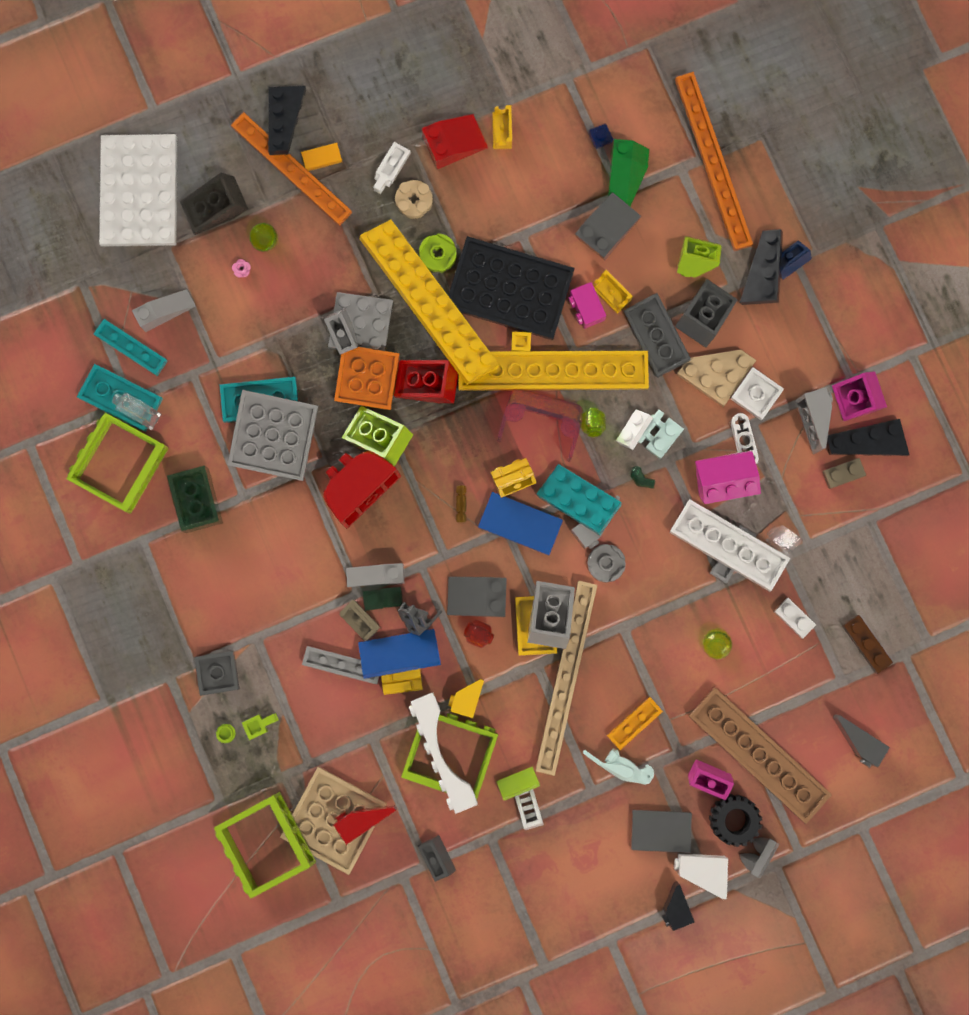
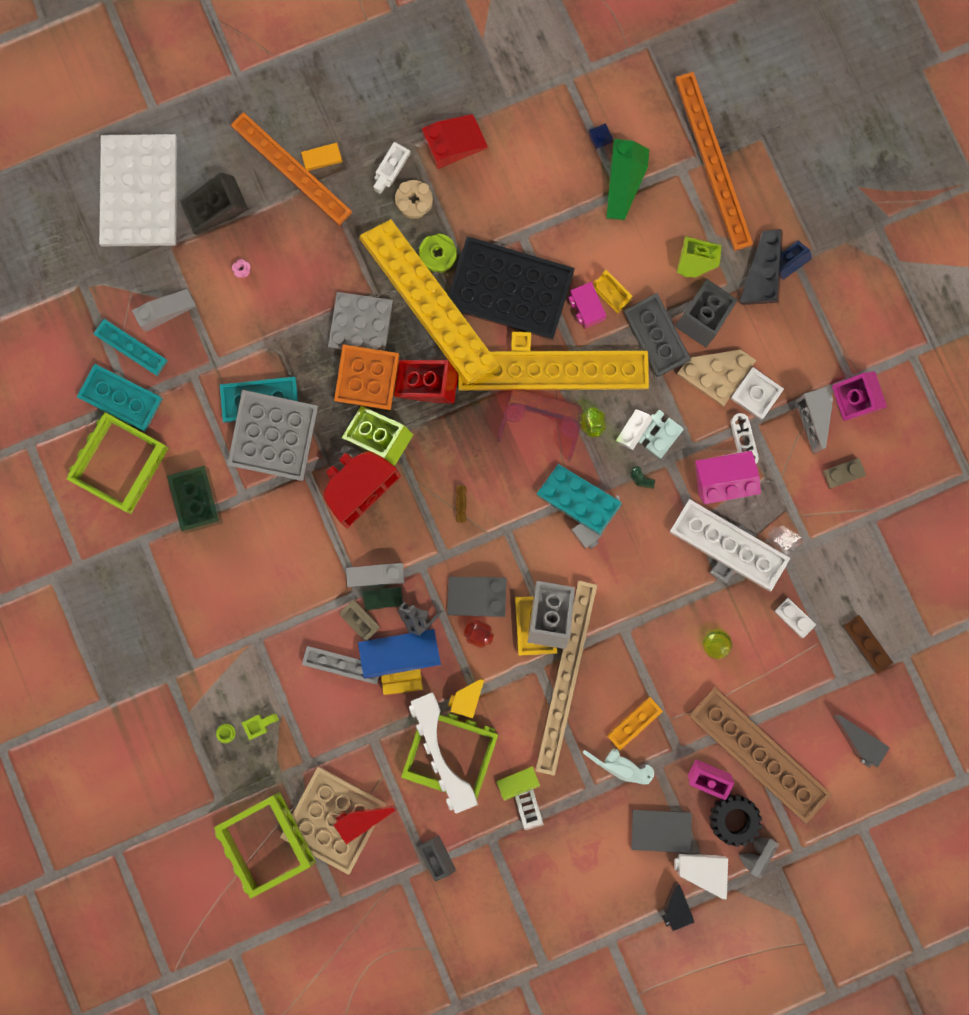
(136, 410): clear torso -> none
(217, 673): dark grey plate -> none
(263, 237): clear neon green hair -> none
(283, 114): black wing -> none
(341, 331): light grey slope -> none
(502, 128): yellow hinge -> none
(513, 477): yellow brick -> none
(520, 523): blue tile -> none
(606, 563): light grey tile -> none
(607, 226): dark grey slope -> none
(876, 439): black wing -> none

